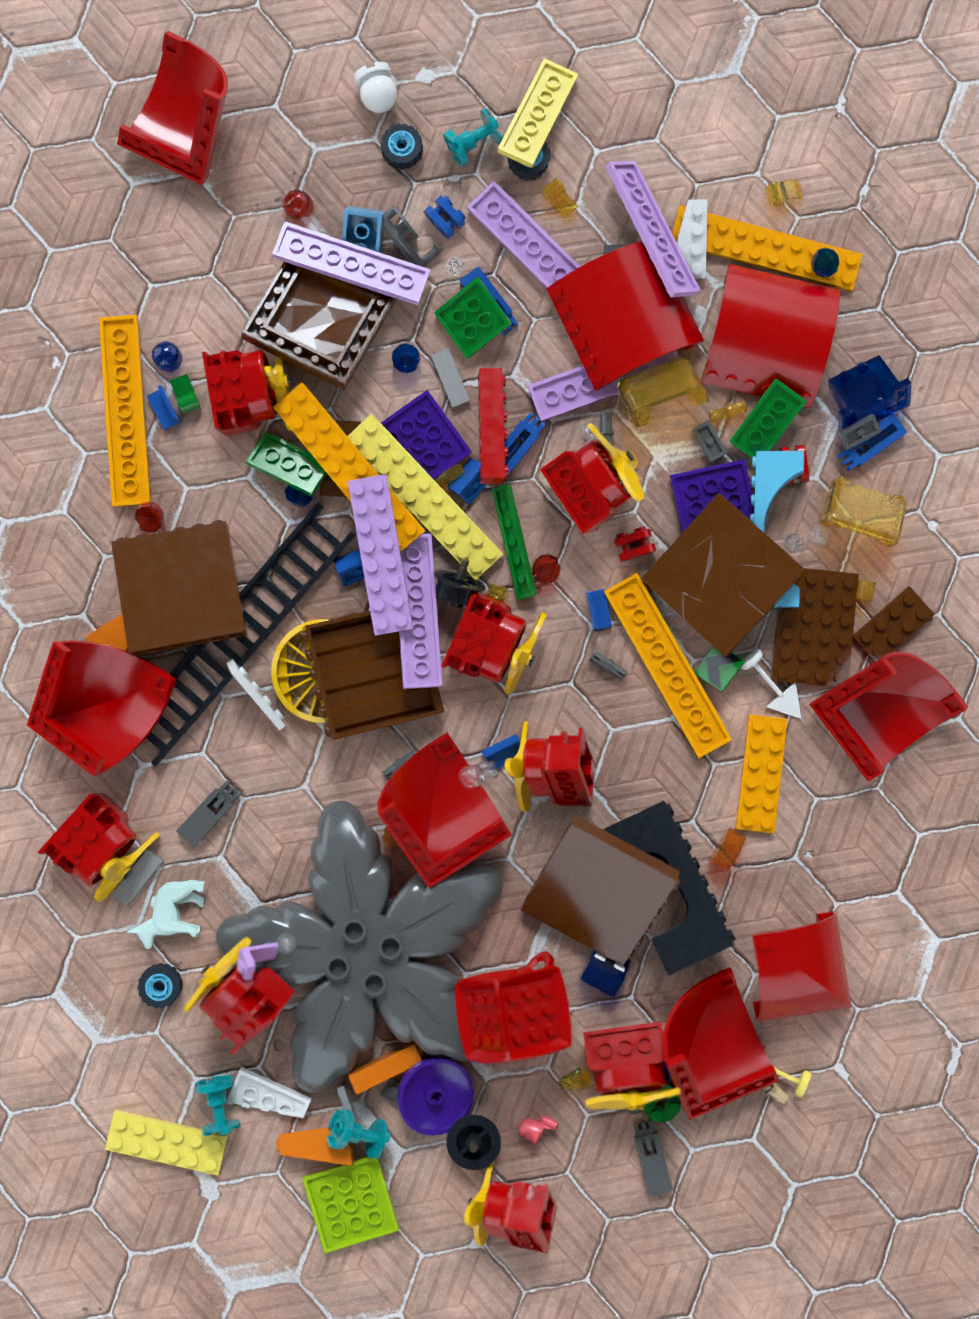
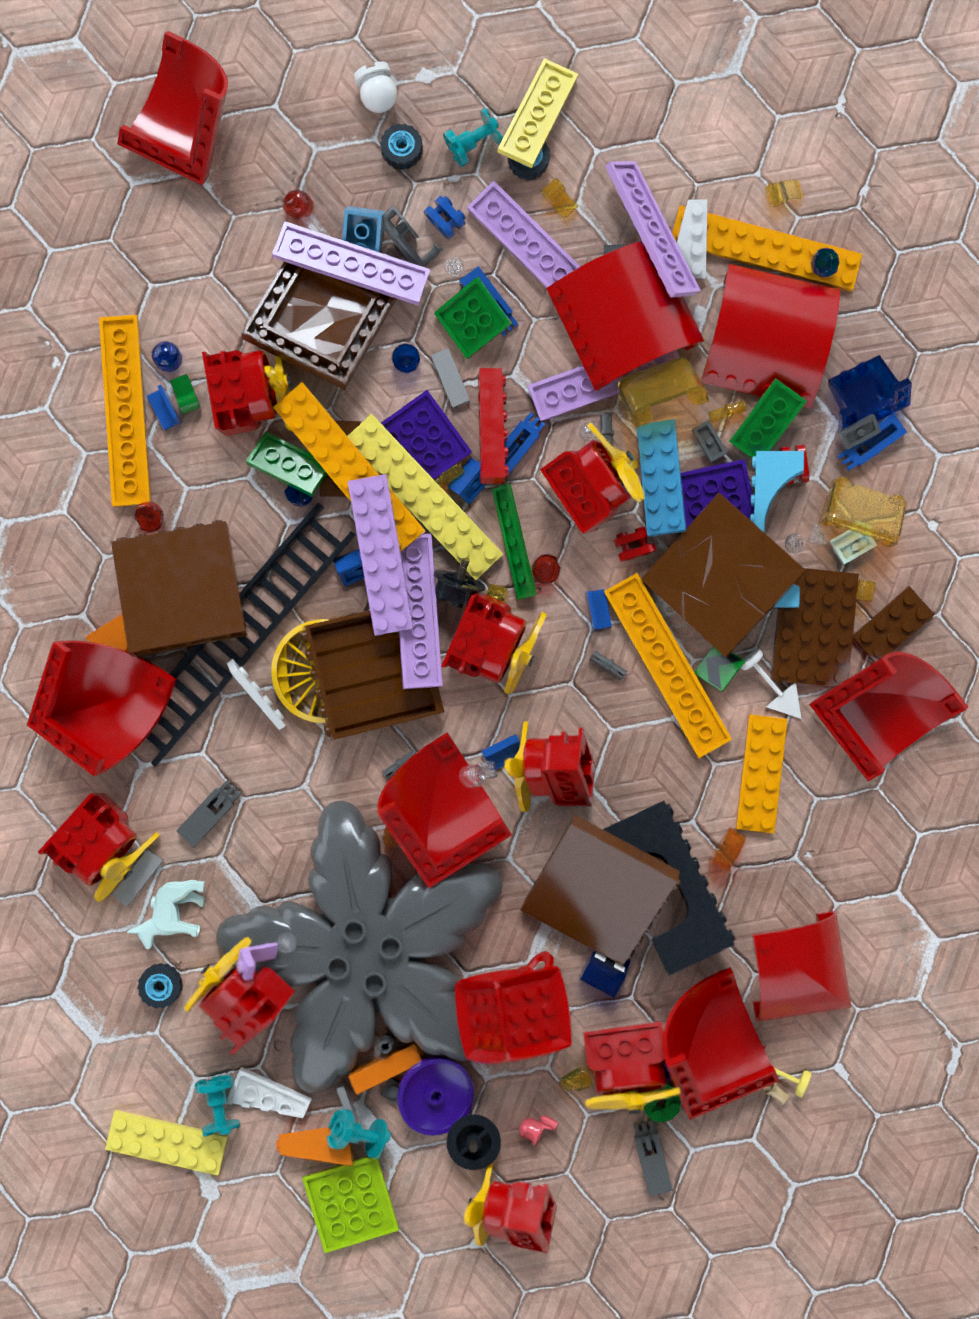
(389, 1042): none -> dark grey pin
(661, 478): none -> dark azure plate
(851, 545): none -> light aqua plate

